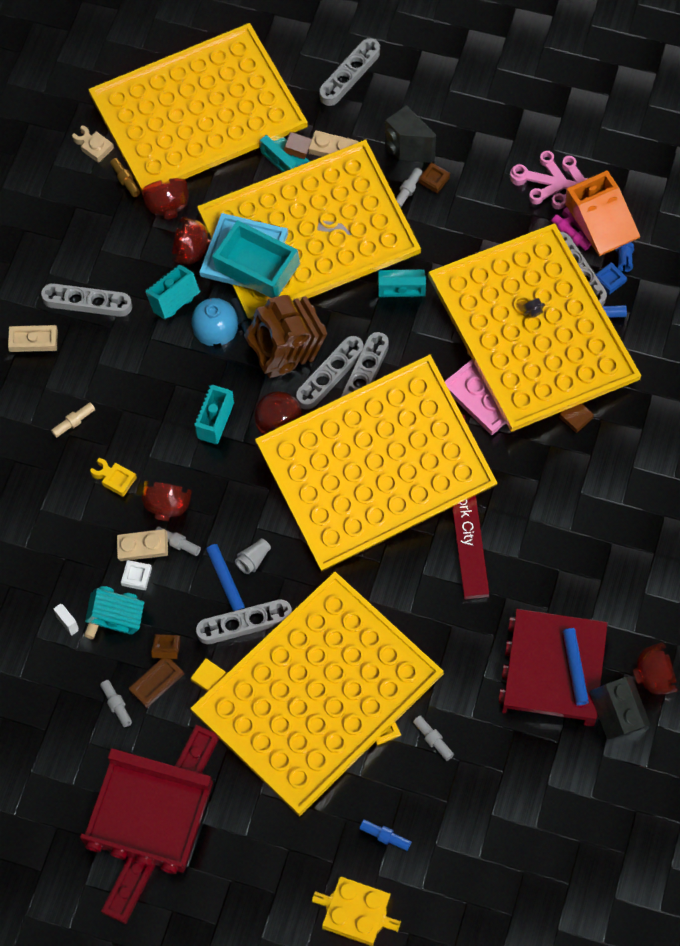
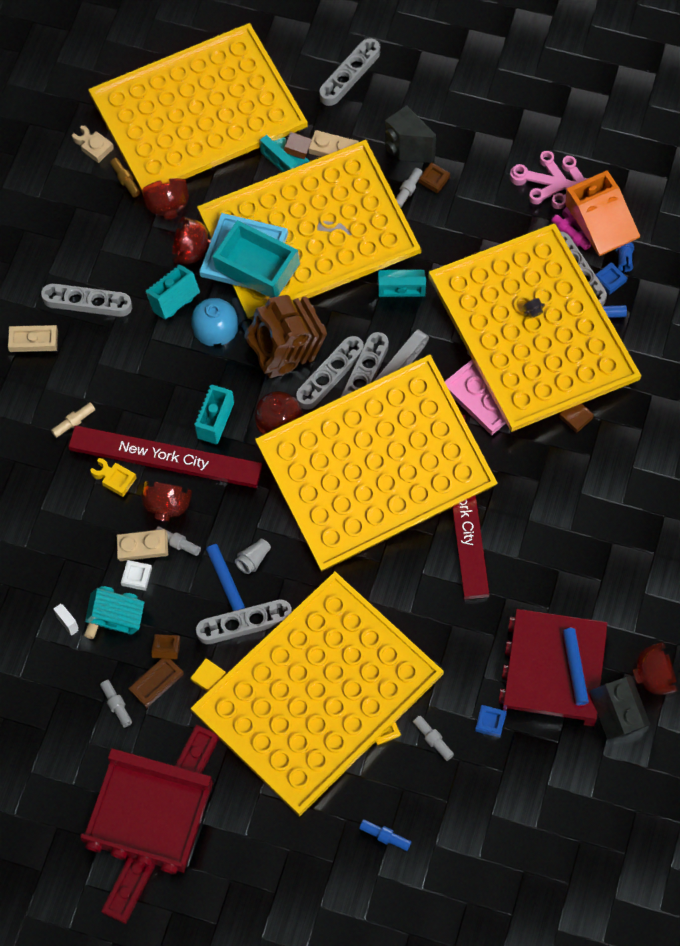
(165, 456): none -> dark red tile
(356, 911): yellow plate -> none
(406, 354): none -> light grey beam
(490, 721): none -> blue tile

